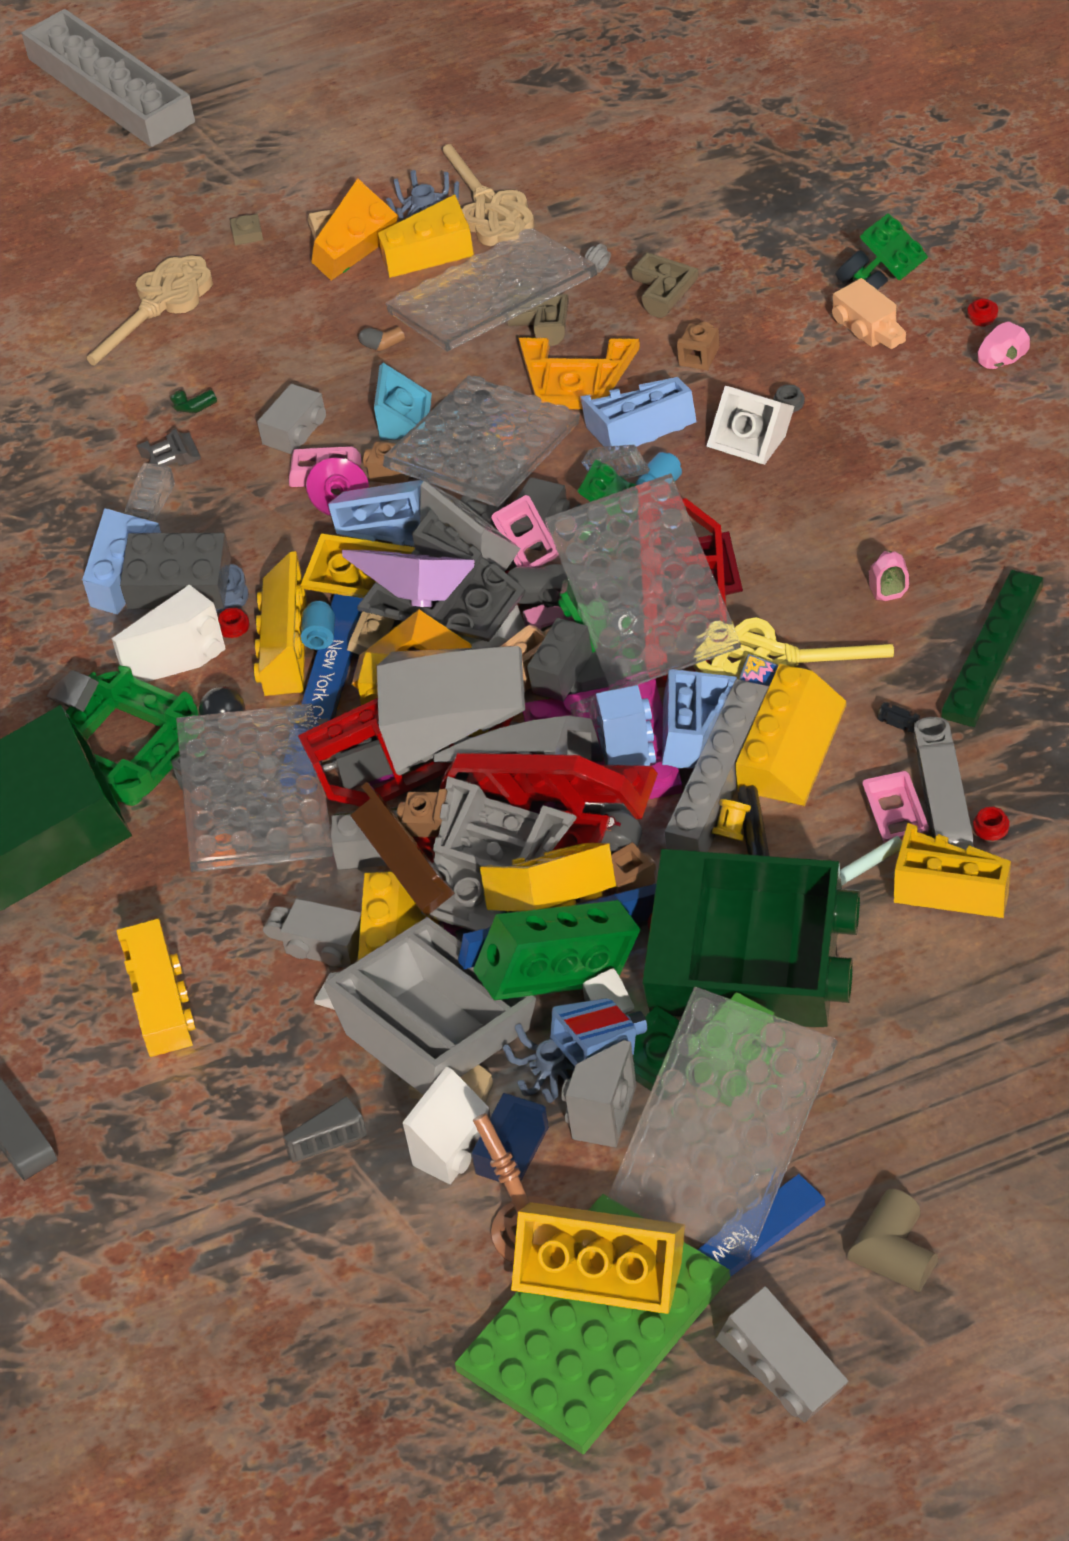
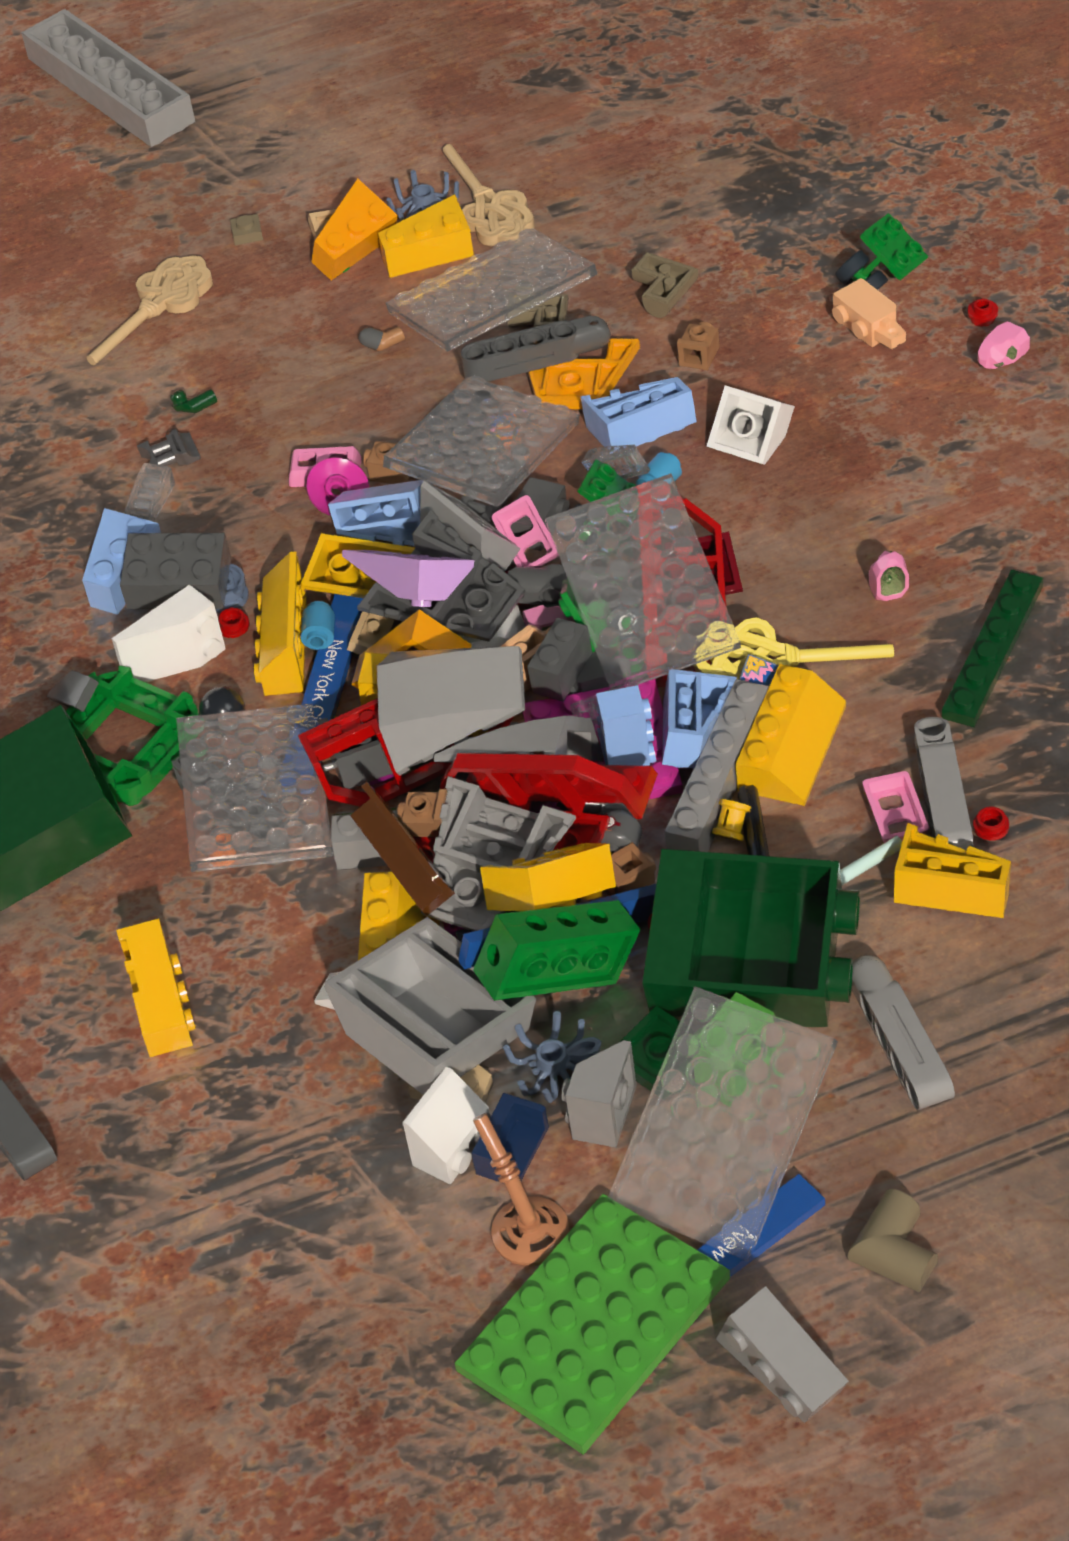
(291, 418): light grey brick -> none
(316, 932): light grey brick -> none
(326, 1131): dark grey slope -> none
(398, 403): medium azure slope -> none
(534, 348): none -> dark grey piece
(592, 1027): medium blue torso -> none
(597, 1257): yellow slope -> none
(599, 256): light grey plate -> none
(608, 986): white slope -> none
(790, 395): dark grey plate -> none
(897, 717): black piece -> none
(900, 1033): none -> light grey piece

